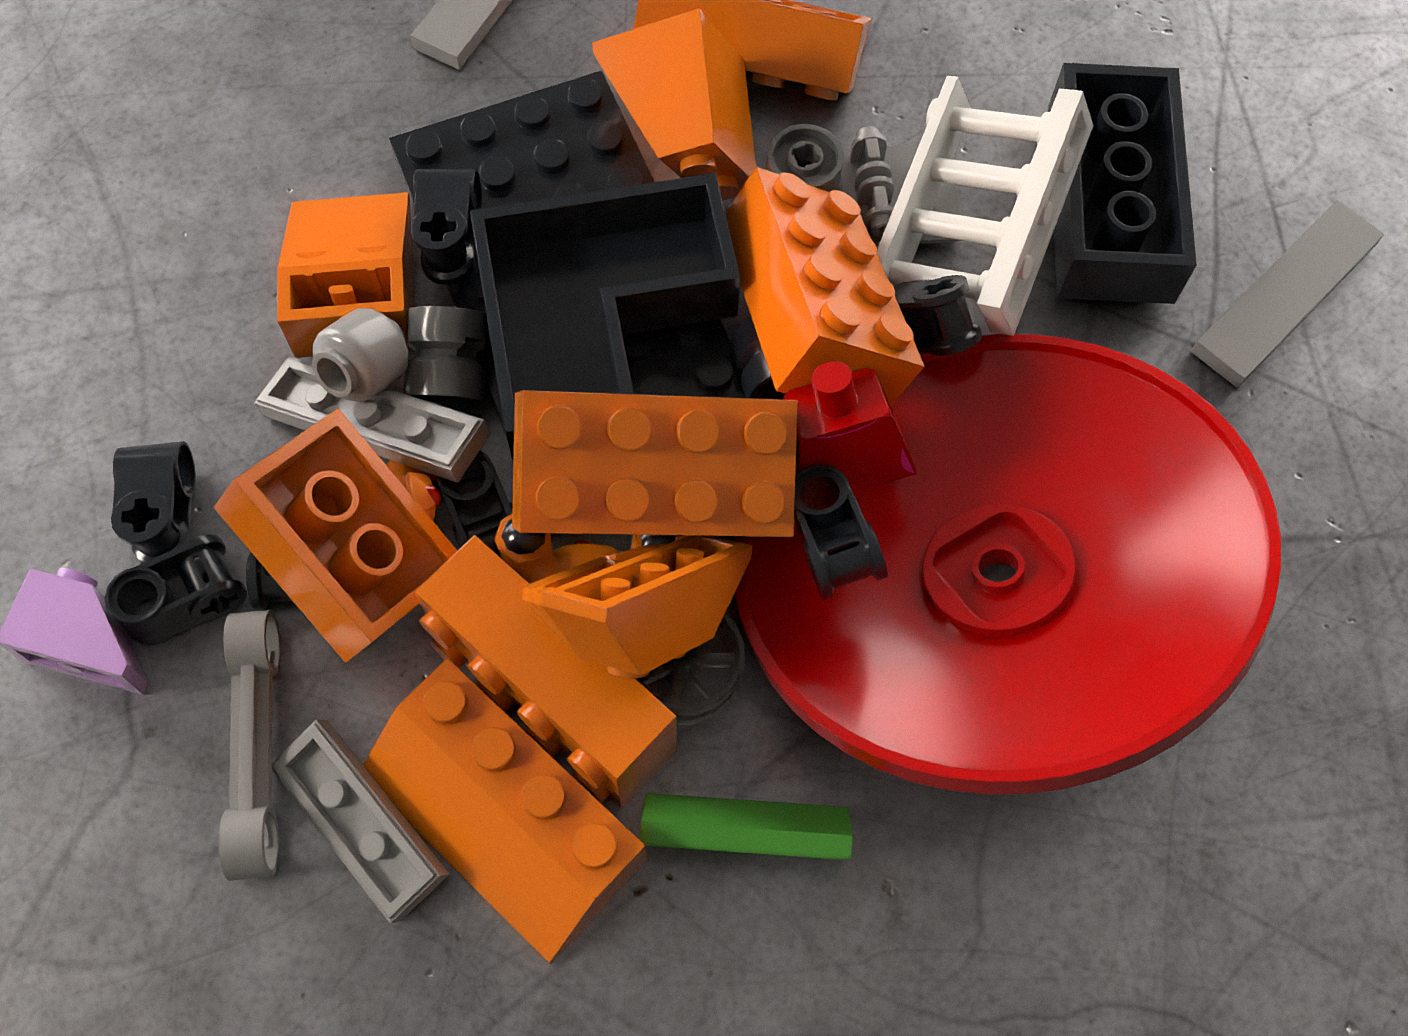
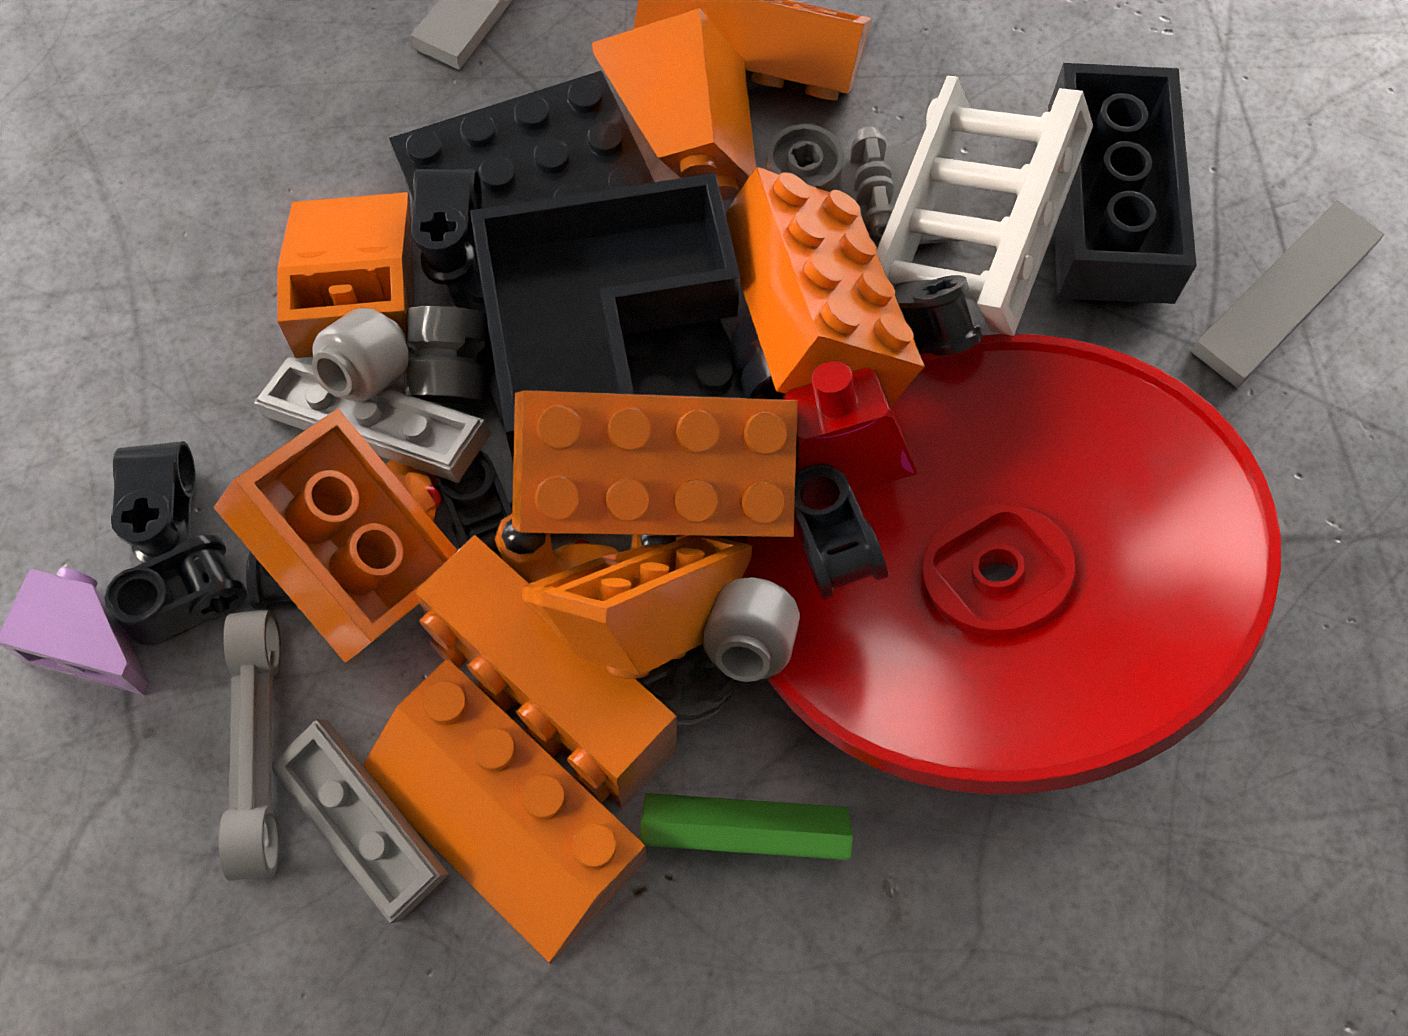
(751, 629): none -> light grey head

